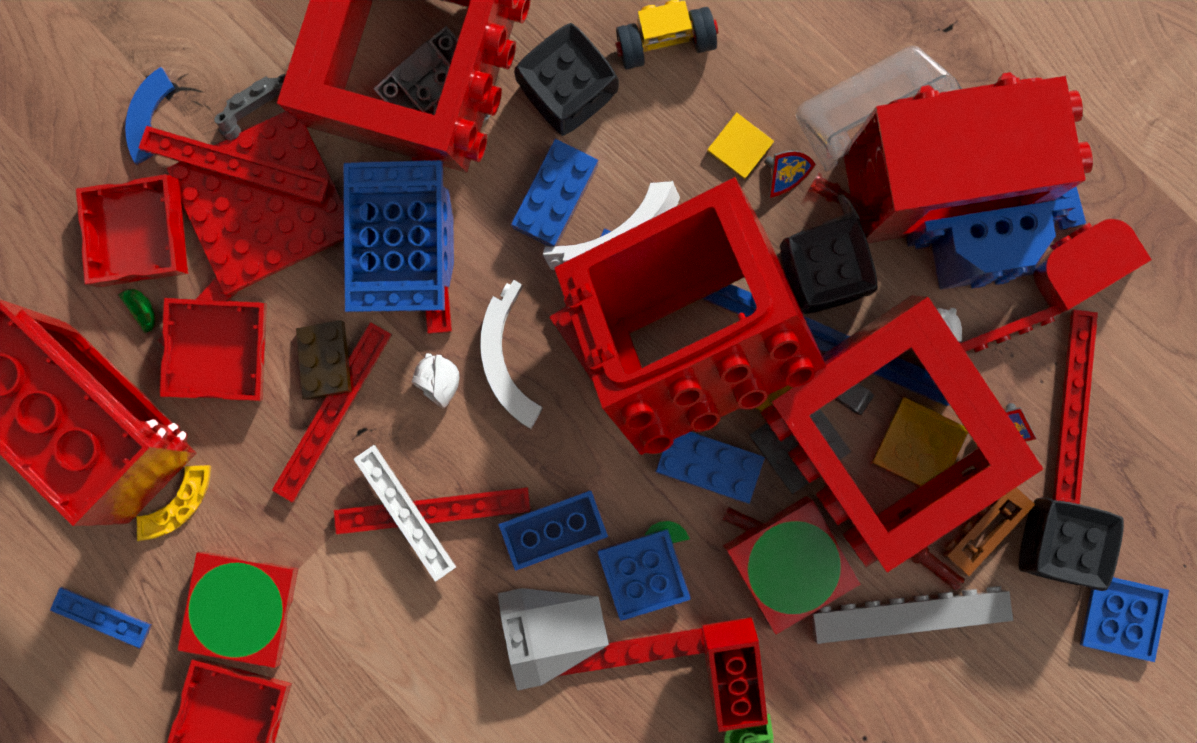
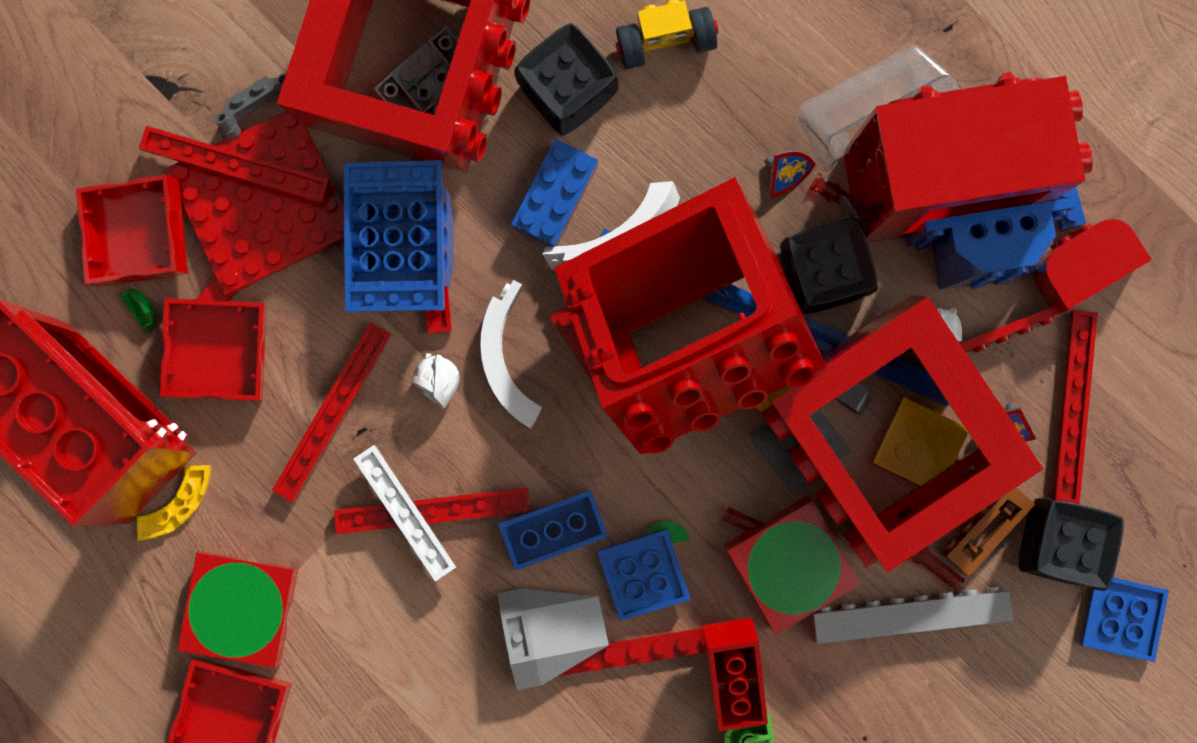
(100, 617): blue plate -> none
(141, 110): blue tile -> none
(323, 360): dark brown plate -> none
(712, 466): blue brick -> none
(740, 146): yellow tile -> none

